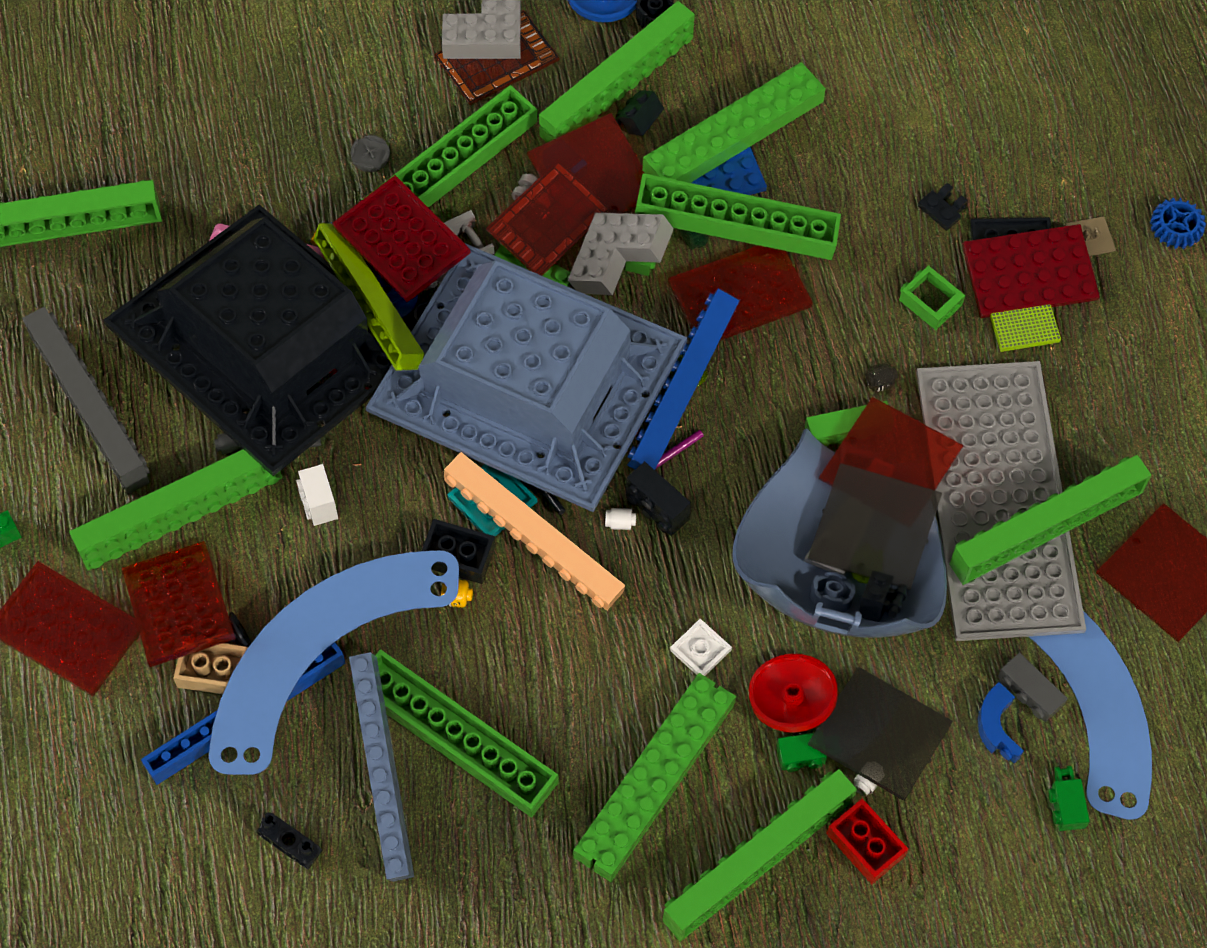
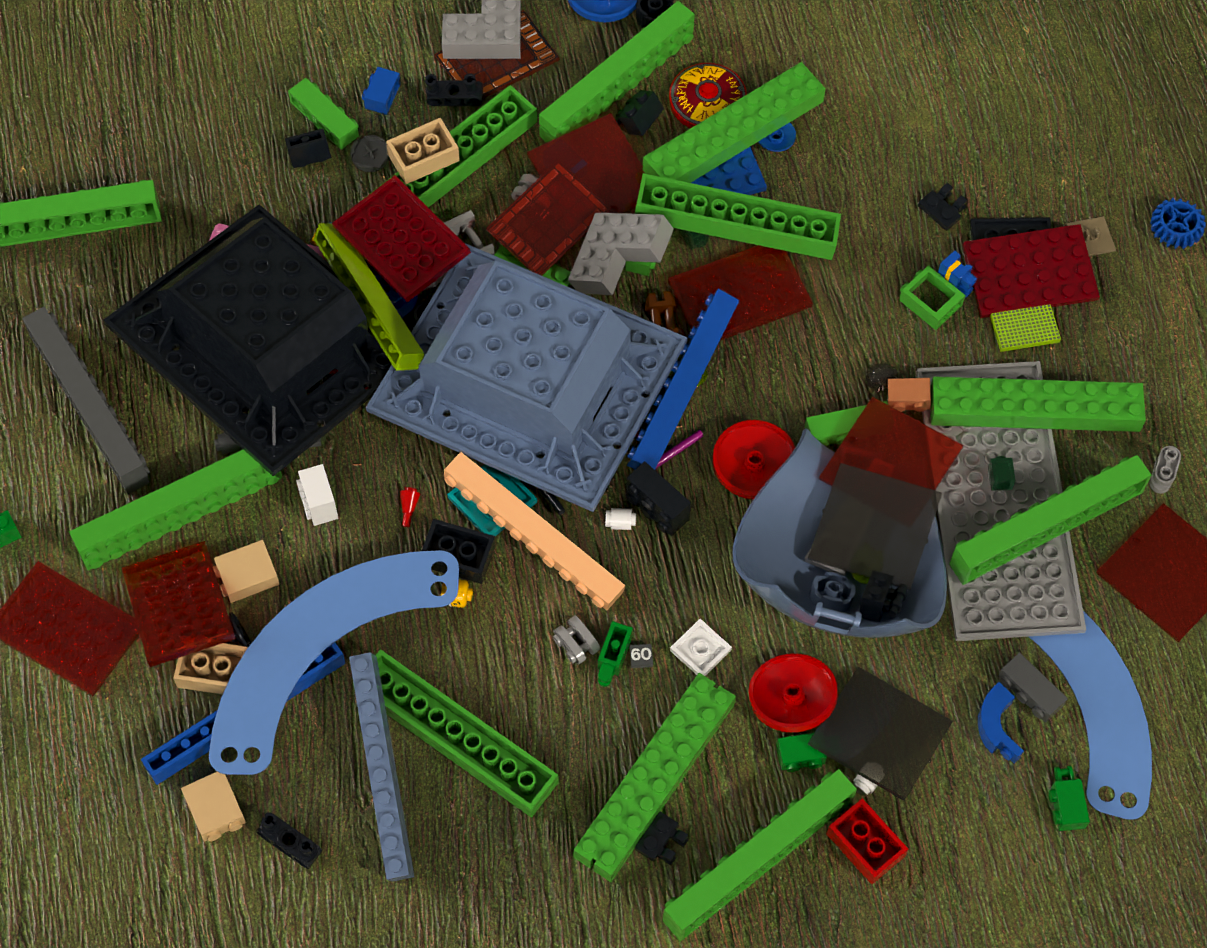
(213, 806): none -> tan brick
(245, 571): none -> tan brick
(308, 148): none -> black brick
(324, 113): none -> bright green brick
(381, 90): none -> blue brick
(409, 499): none -> red cone
(422, 150): none -> tan brick
(439, 92): none -> black piece
(564, 638): none -> light grey brick
(613, 652): none -> green brick
(641, 656): none -> dark grey tile
(657, 836): none -> black plate
(663, 308): none -> reddish brown piece
(703, 91): none -> dish
(750, 455): none -> red dish
(786, 138): none -> blue dish
(909, 394): none -> nougat brick
(957, 274): none -> blue hips
(1001, 473): none -> clear green brick
(1037, 404): none -> bright green brick
(1165, 469): none -> light grey brick

